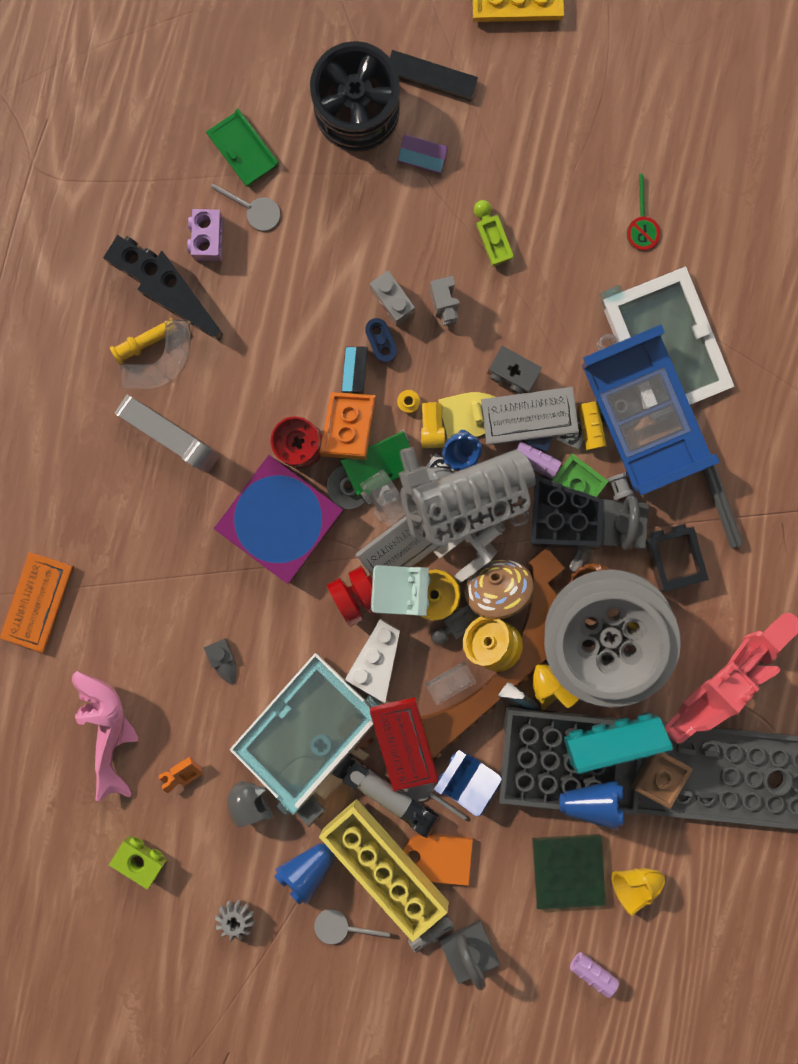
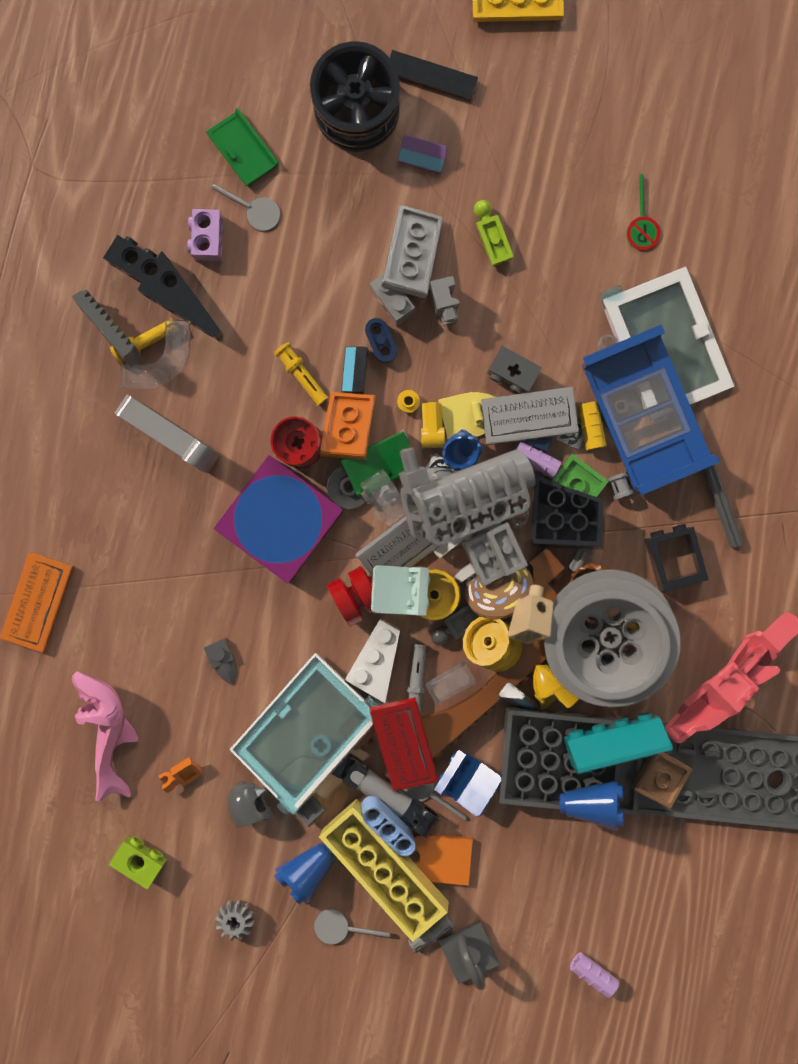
(107, 327): none -> dark grey gear
(294, 366): none -> yellow pin
(390, 835): none -> light blue beam
(412, 251): none -> light grey tile
(417, 678): none -> light grey pin
(494, 554): none -> light grey slope
(531, 617): none -> tan torso
(568, 871): clear green plate -> none
(626, 523): dark grey tile -> none
(637, 887): yellow helmet -> none

